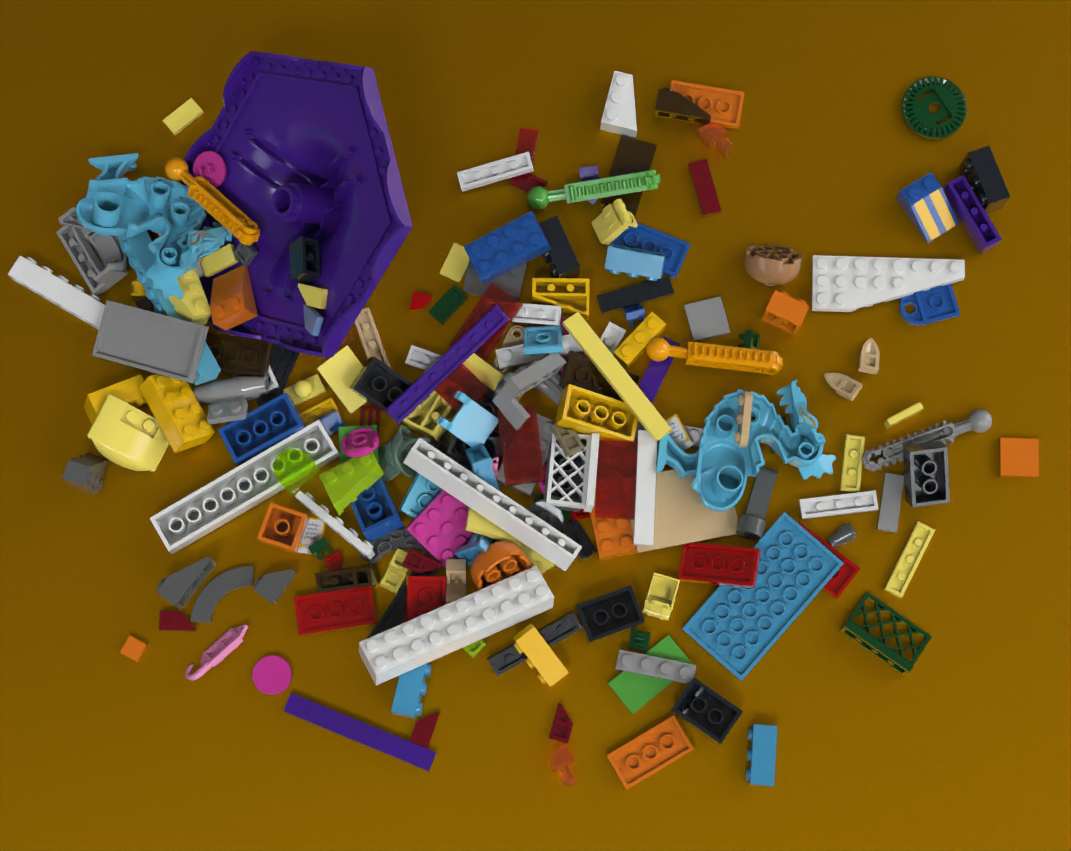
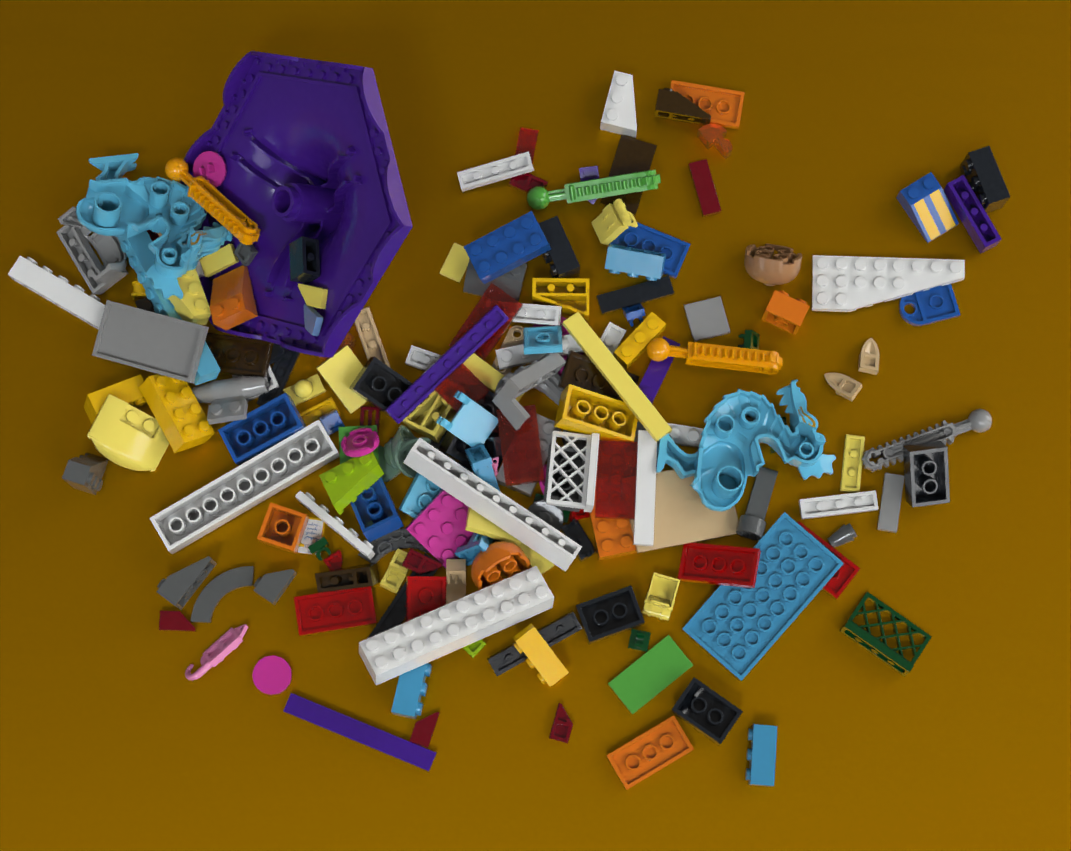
(133, 648): orange tile -> none
(183, 116): light yellow tile -> none
(294, 469): clear neon green tile -> none
(420, 301): red tile -> none
(448, 305): dark green tile -> none
(560, 761): clear orange brick -> none
(567, 440): dark tan tile -> none
(655, 667): light grey plate -> none
(679, 433): white sticker -> none
(743, 419): tan plate -> none
(903, 415): light yellow tile -> none
(909, 560): light yellow tile -> none
(922, 120): dark green piece -> none
(1019, 457): orange tile -> none

